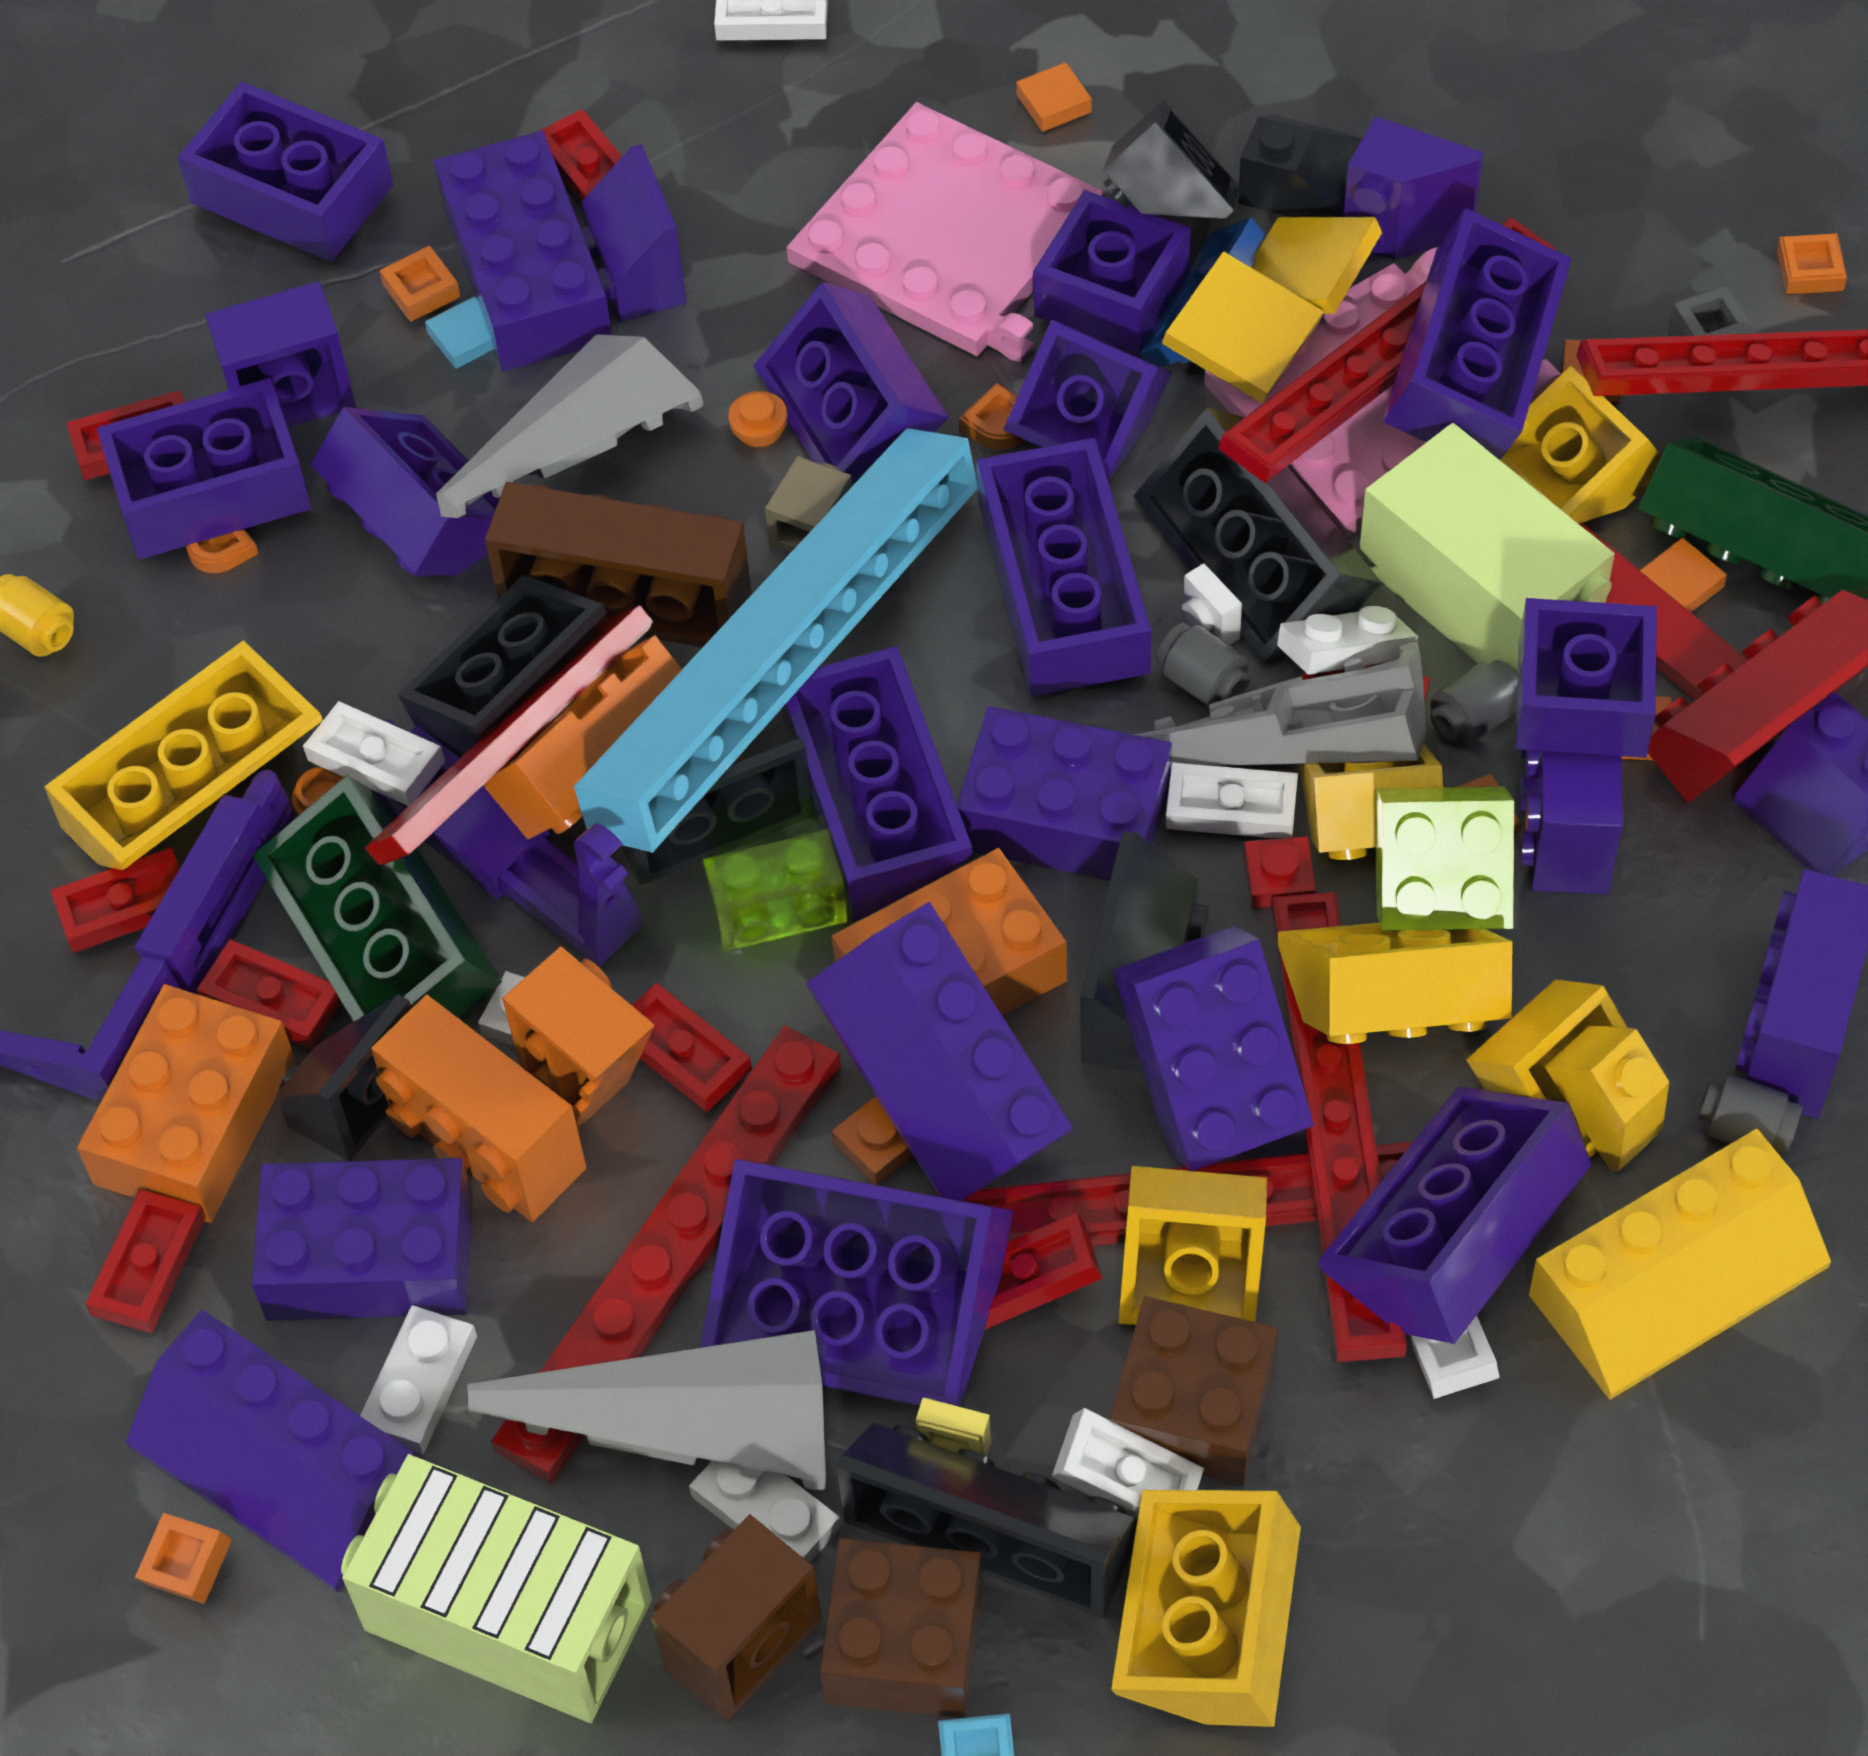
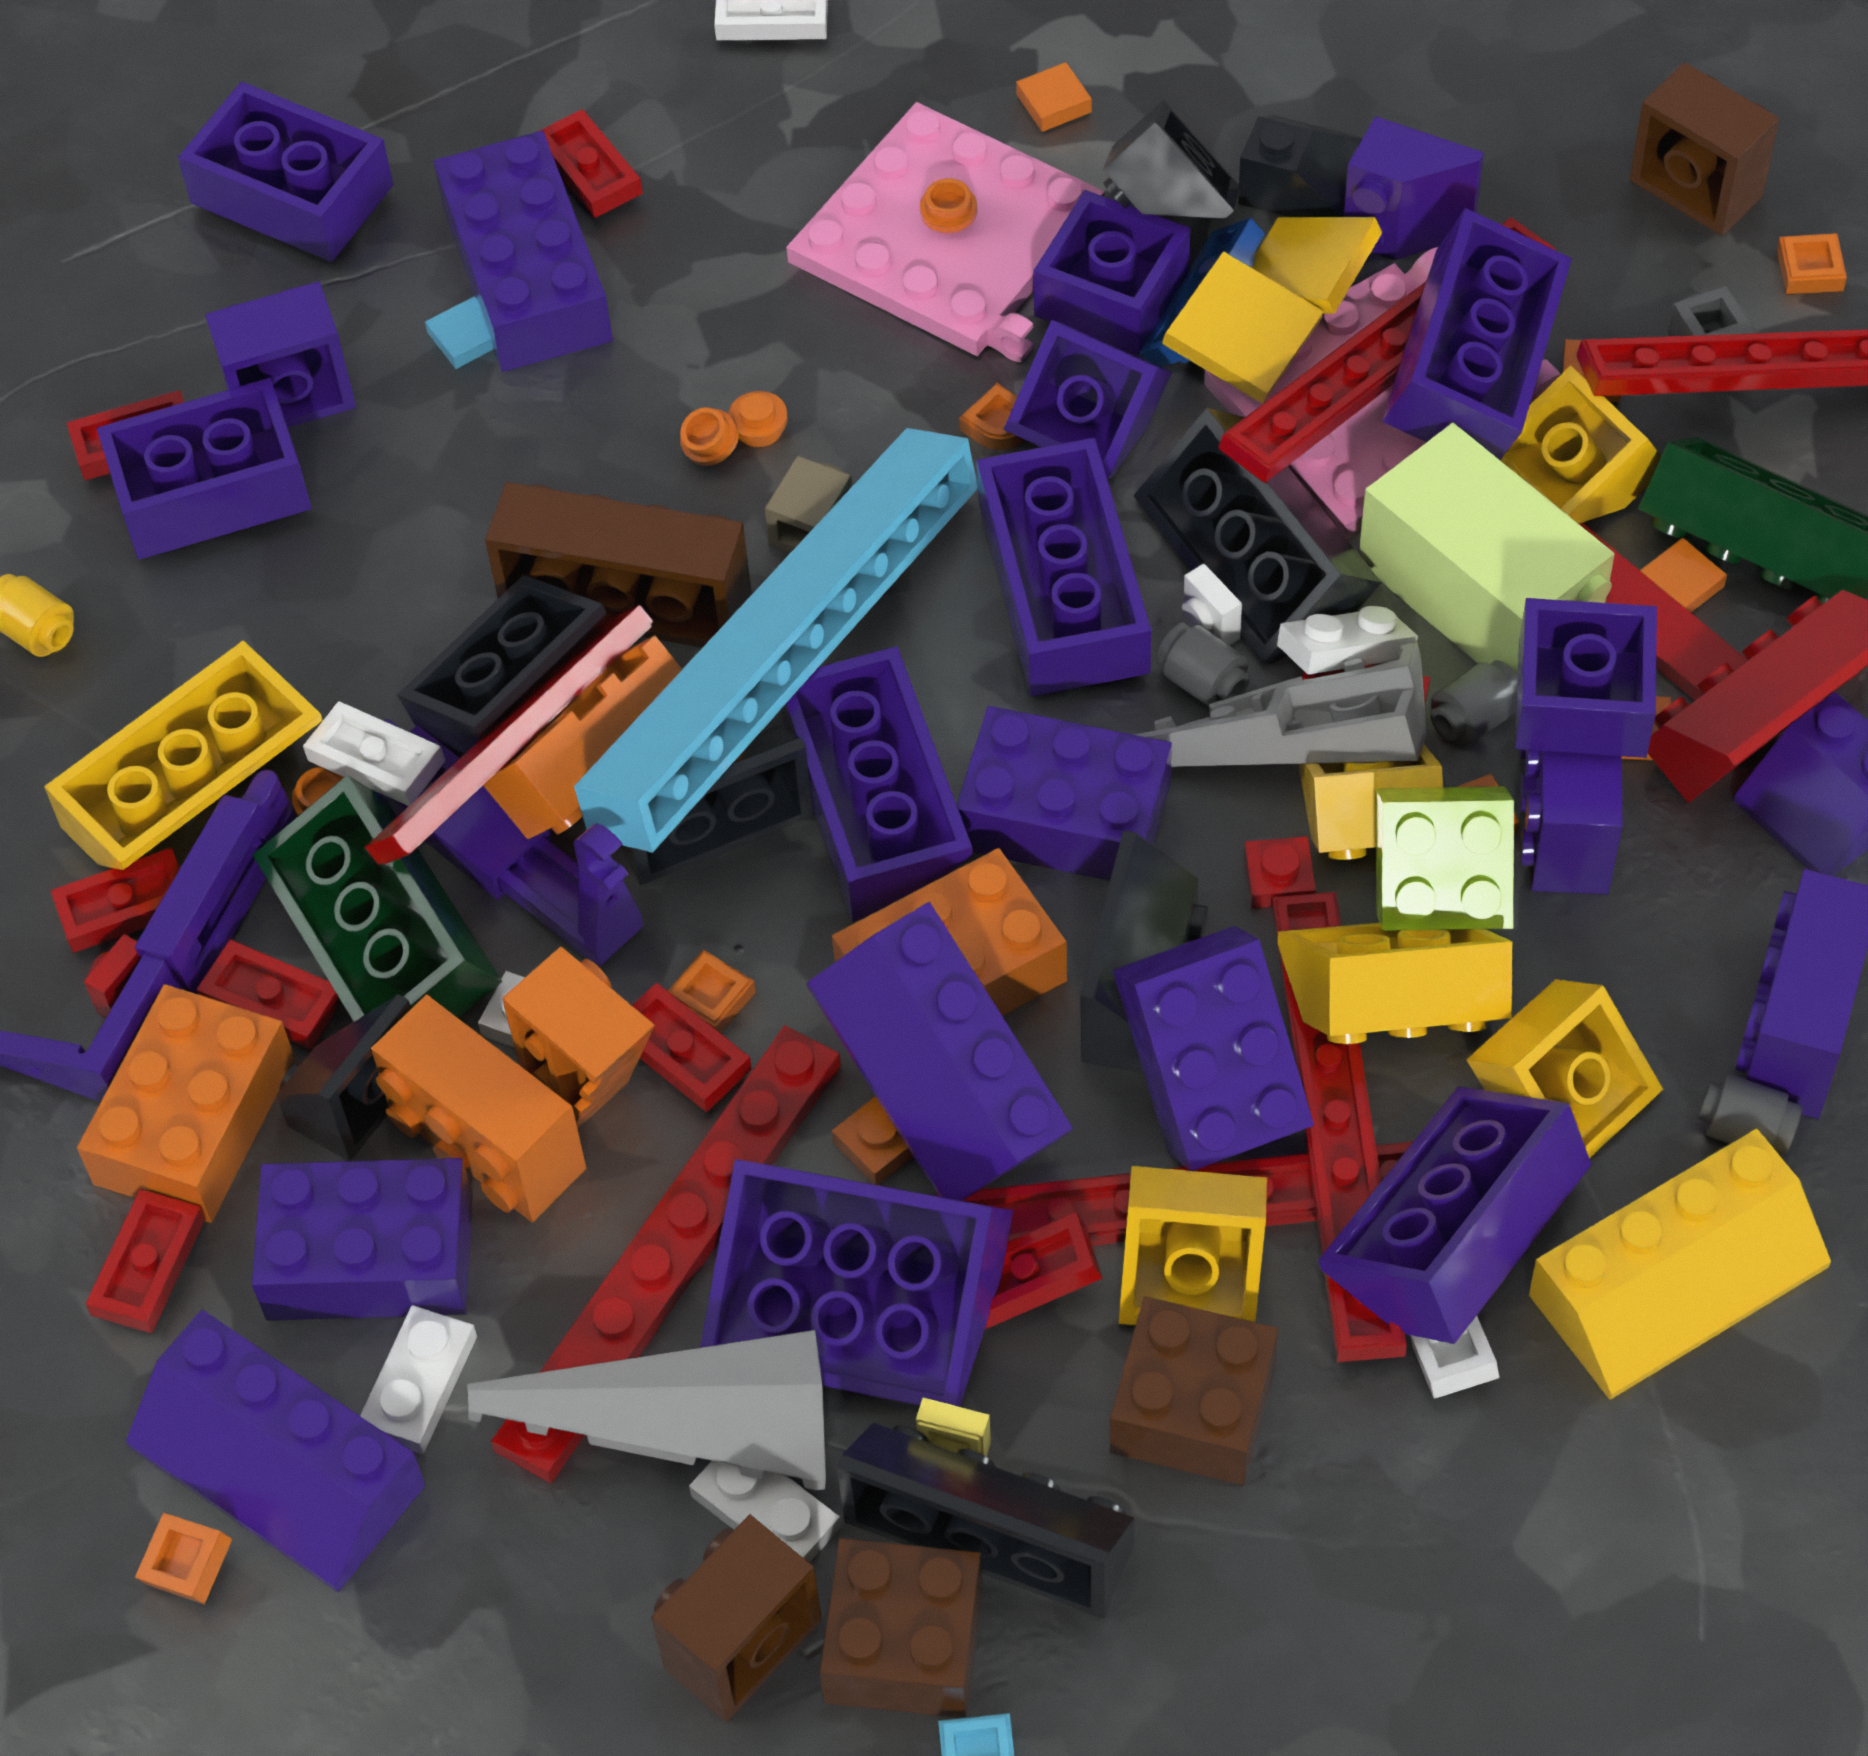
(110, 974): none -> red plate
(222, 552): orange tile -> none
(390, 476): dark purple slope -> none
(420, 283): orange plate -> none
(497, 1587): yellowish green brick -> none
(575, 417): light grey wedge -> none
(634, 239): dark purple slope -> none
(708, 436): none -> orange plate
(713, 990): none -> orange tile
(775, 890): clear neon green brick -> none
(846, 380): dark purple slope -> none
(948, 206): none -> orange plate
(1118, 1463): white plate -> none
(1208, 1605): yellow slope -> none
(1231, 801): white plate -> none
(1612, 1090): yellow slope -> none
(1703, 148): none -> reddish brown brick

